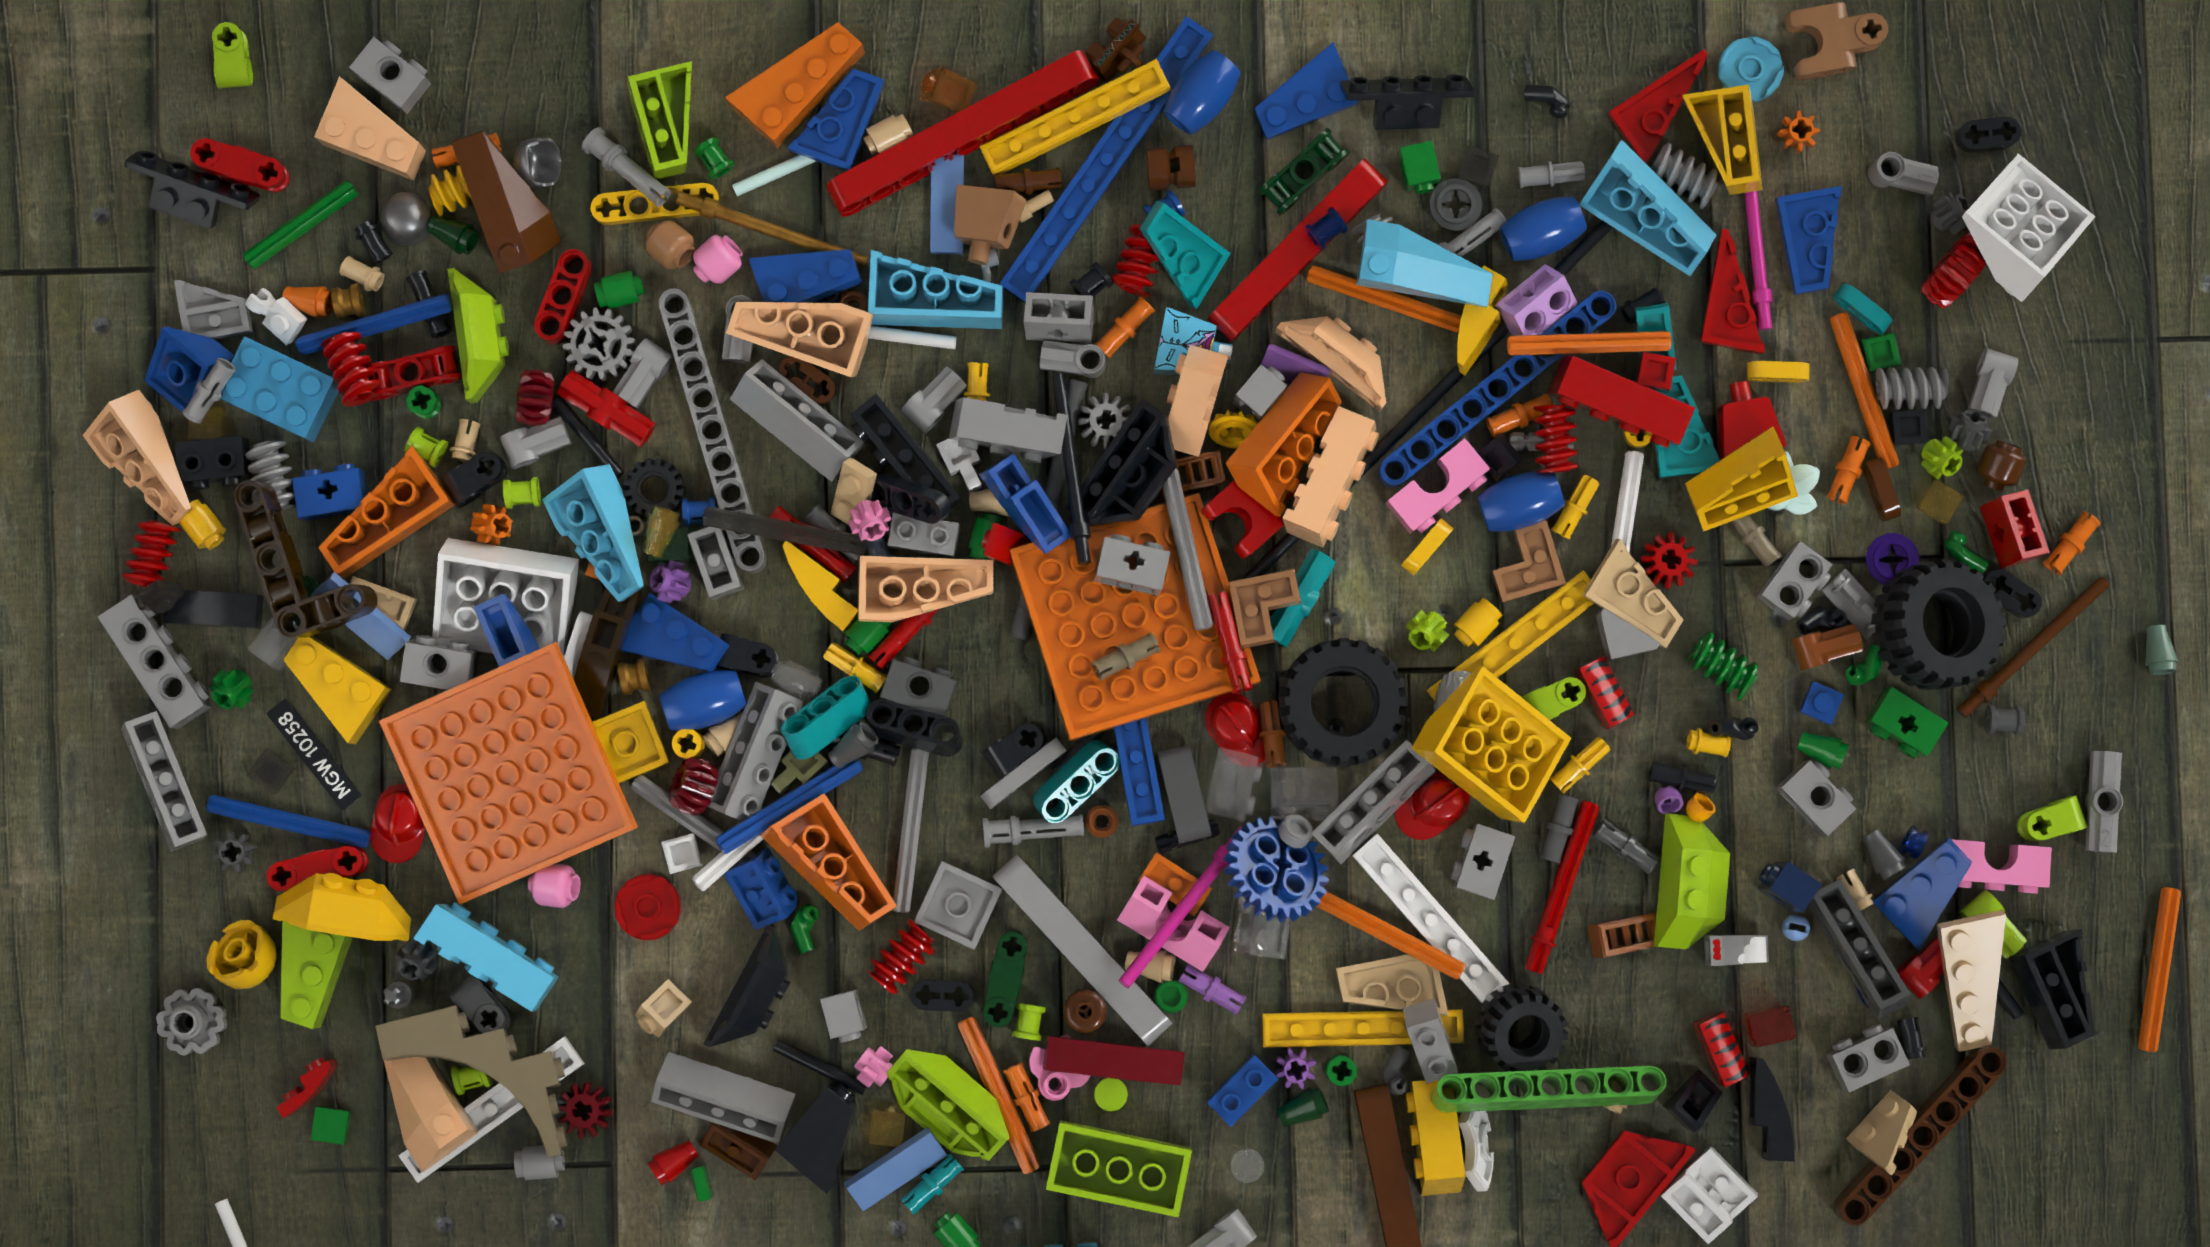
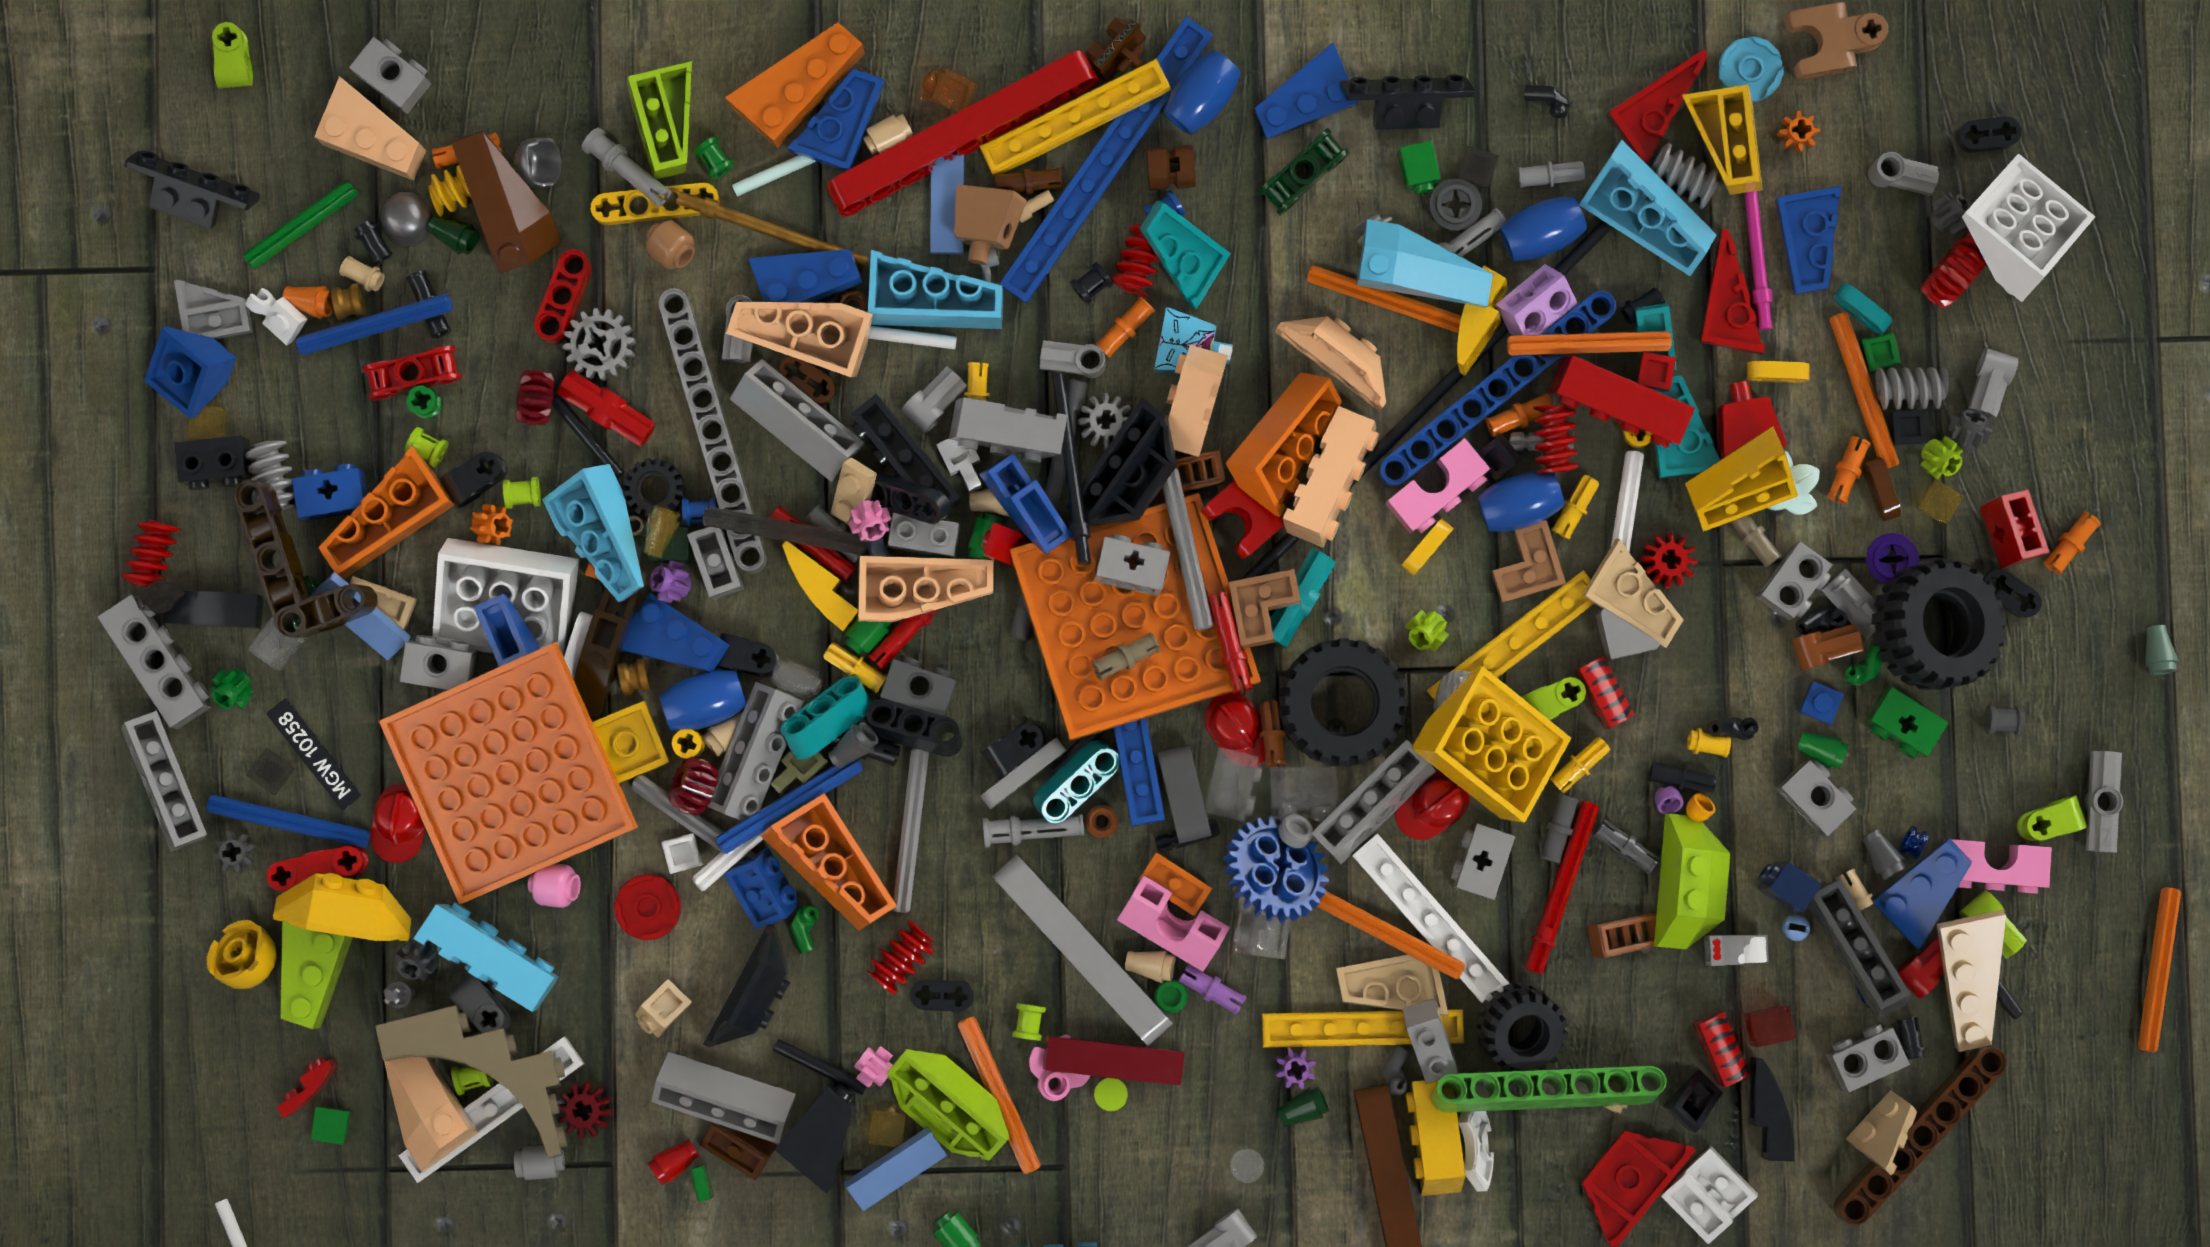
(133, 441): light nougat wedge -> none
(203, 526): yellow brick -> none
(206, 1016): light grey plant -> none
(209, 390): light grey pin -> none
(240, 165): red piece -> none
(280, 389): dark azure brick -> none
(338, 686): yellow wedge -> none
(349, 368): red piece -> none
(465, 442): tan pin -> none
(478, 335): lime wedge -> none
(527, 445): light grey piece -> none
(619, 290): green brick -> none
(647, 365): light grey piece -> none
(717, 259): bright pink head -> none
(844, 1015): light grey brick -> none
(932, 1184): teal pin -> none
(958, 905): light grey plate -> none
(1005, 979): dark green piece -> none
(1026, 1097): orange pin -> none
(1059, 317): light grey brick -> none
(1072, 1010): reddish brown head -> none
(1119, 1168): lime brick -> none
(1176, 916): dark pink bar -> none
(1232, 437): yellow gear -> none
(1241, 1089): blue brick -> none
(1260, 392): light grey brick -> none
(1291, 364): medium lavender slope -> none
(1294, 253): red beam -> none
(1326, 228): clear blue bush -> none
(1345, 1079): green bush -> none
(1477, 623): yellow brick -> none
(1723, 665): green piece -> none
(1956, 548): green arm -> none
(1987, 688): reddish brown bar -> none
(2001, 465): reddish brown head -> none
(2056, 988): black wedge -> none

